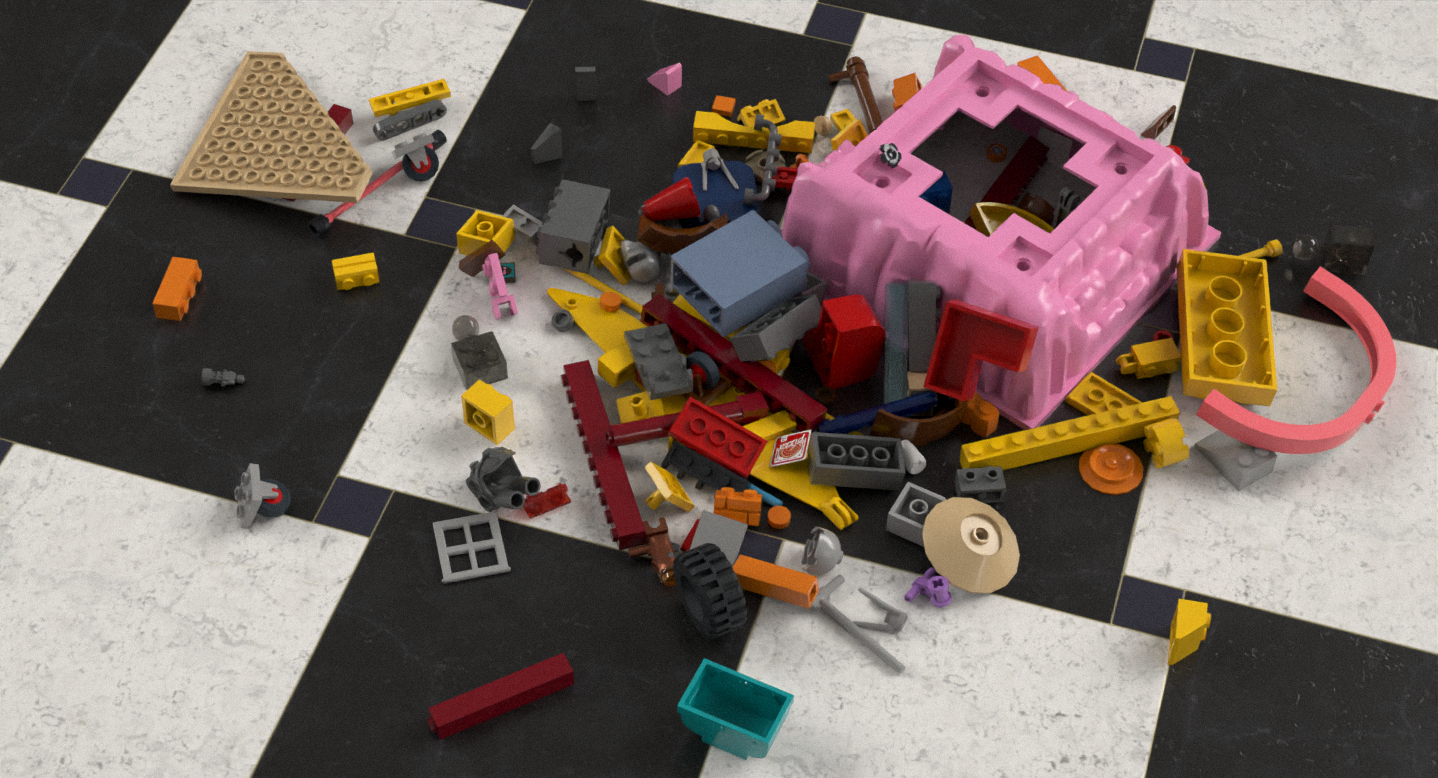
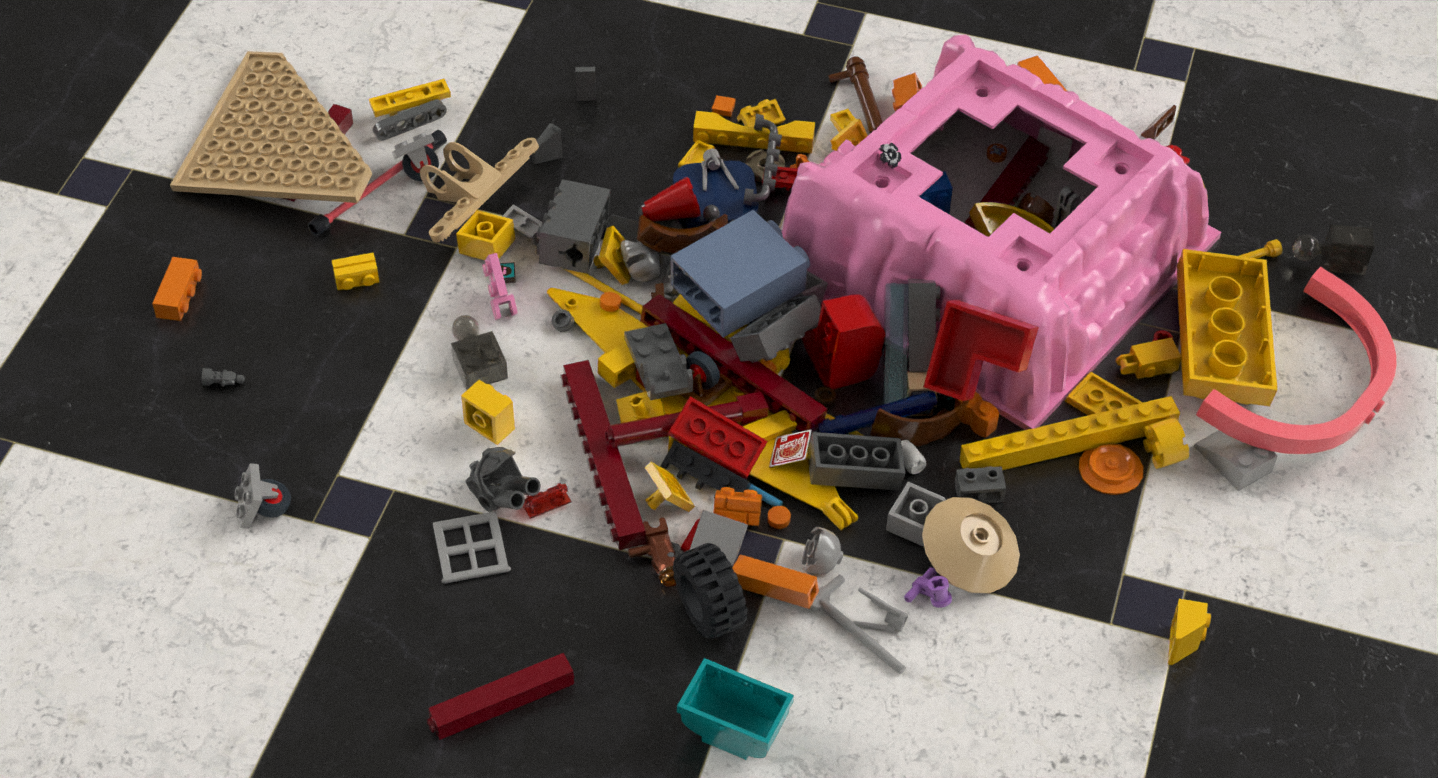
(473, 262): reddish brown slope -> none
(482, 184): none -> tan piece
(667, 79): bright pink slope -> none
(822, 125): tan plate -> none

